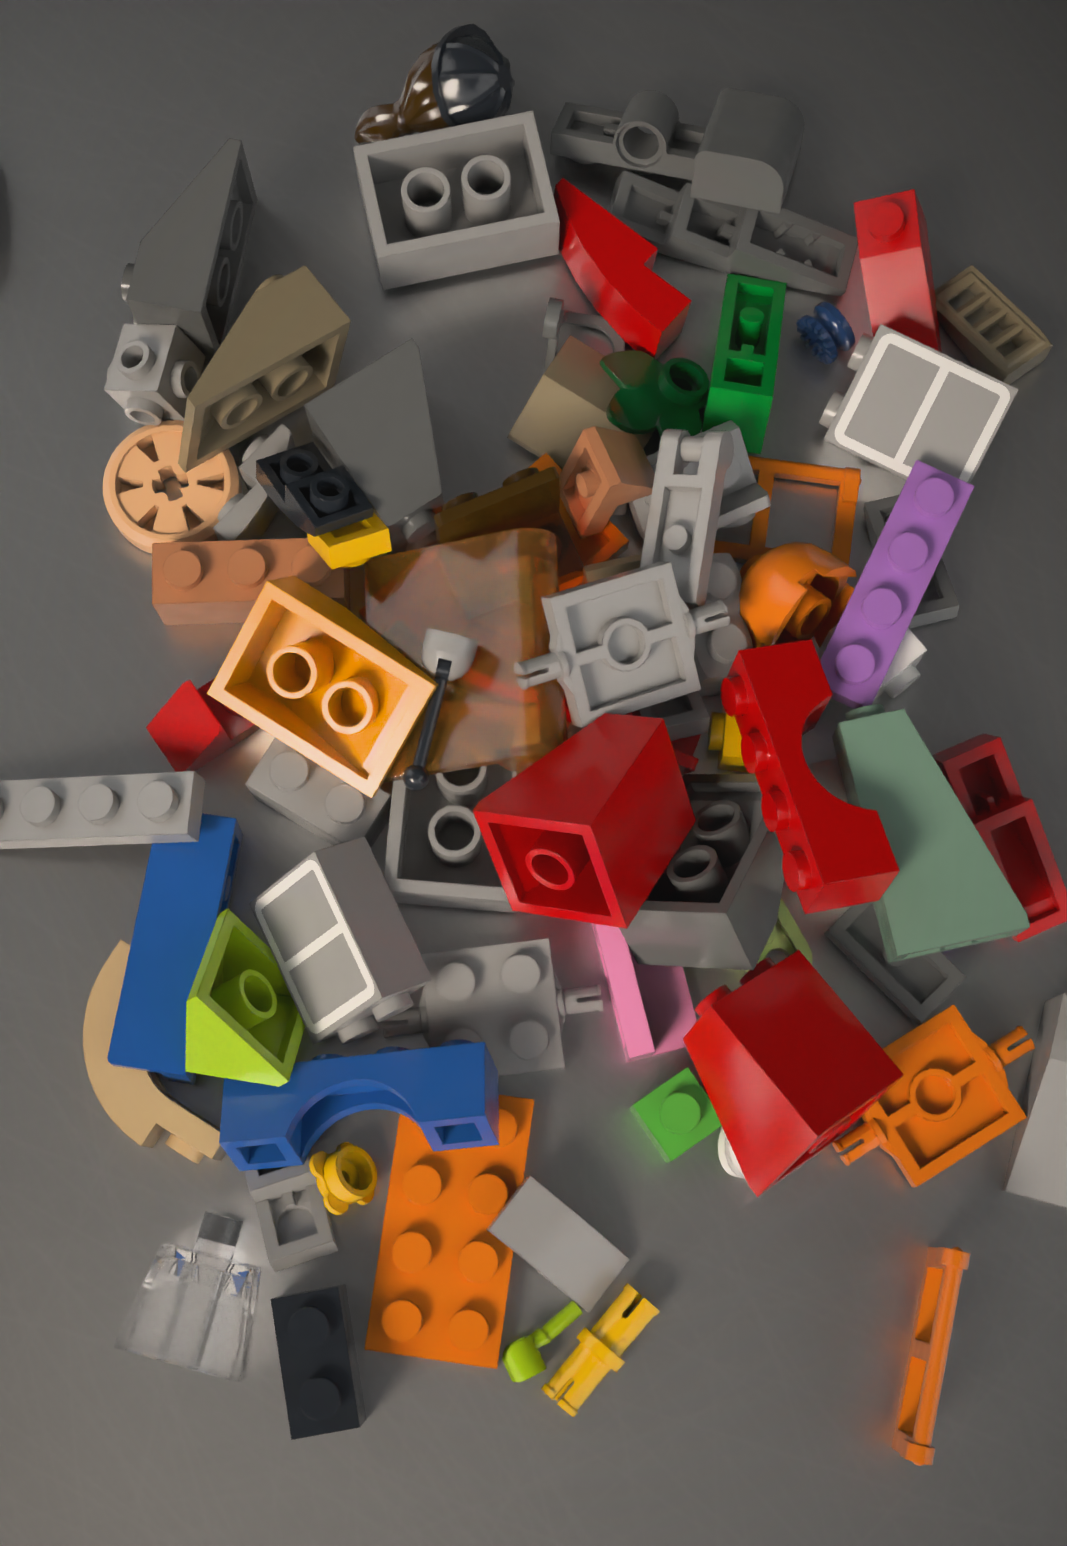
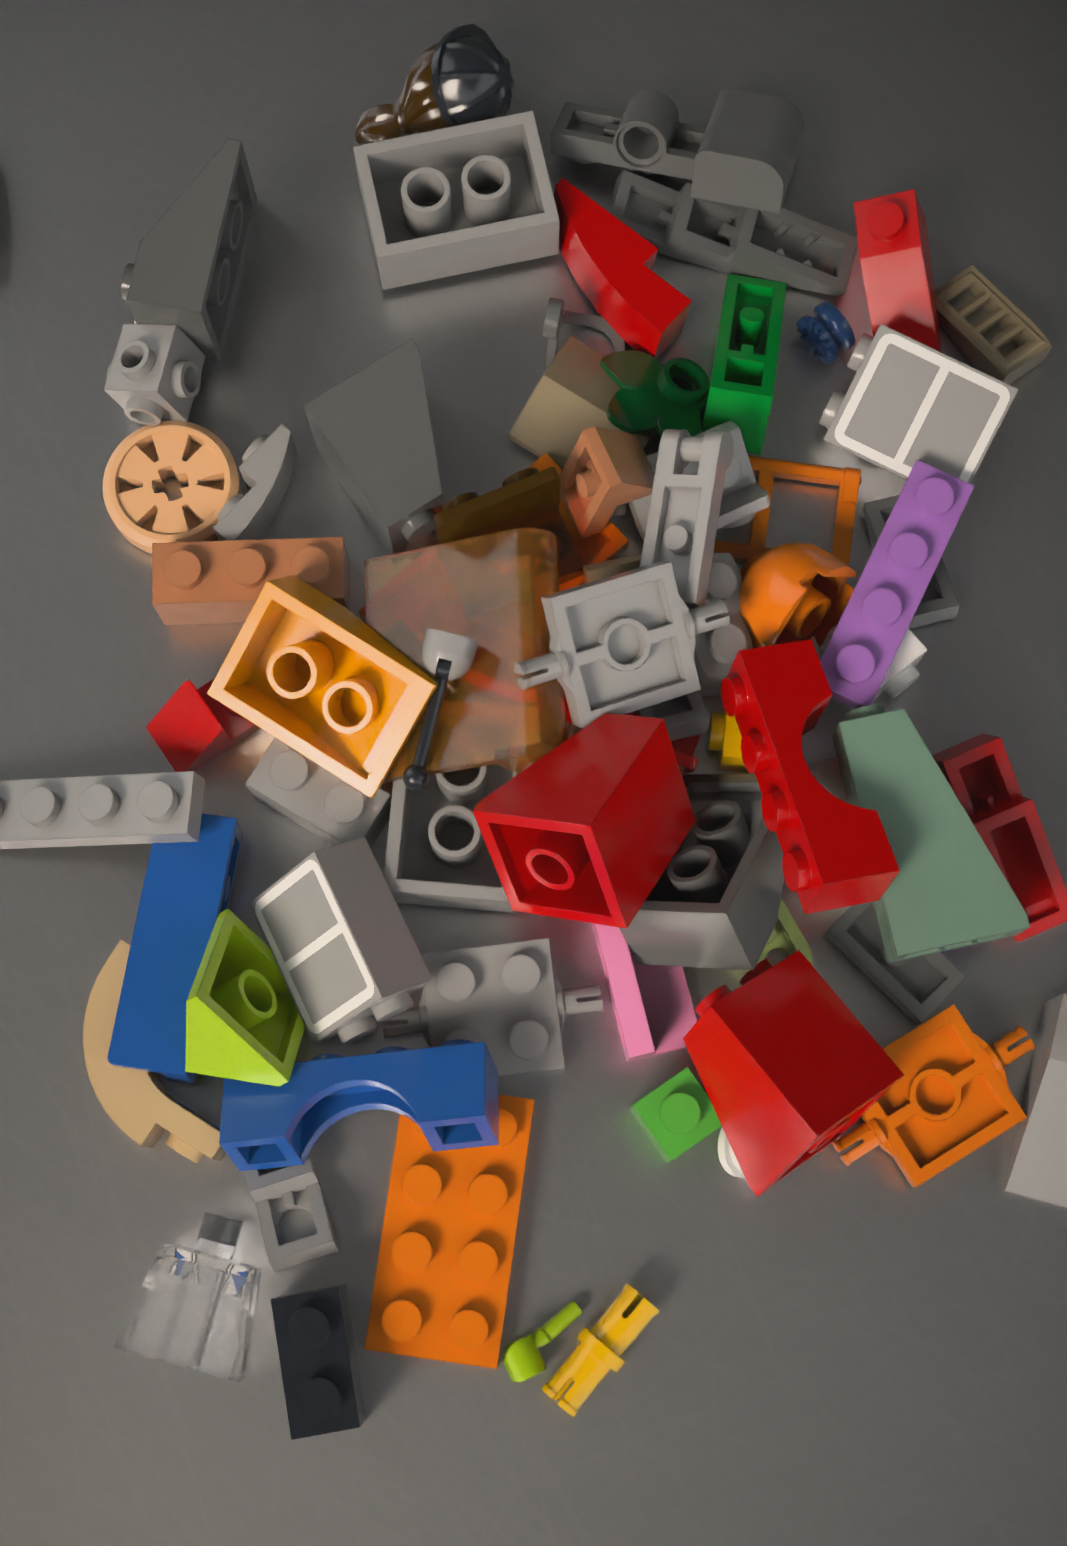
(268, 365): dark tan slope -> none
(312, 491): black slope -> none
(344, 1177): yellow plate -> none
(353, 543): yellow plate -> none
(558, 1243): light grey slope -> none
(928, 1354): orange window -> none

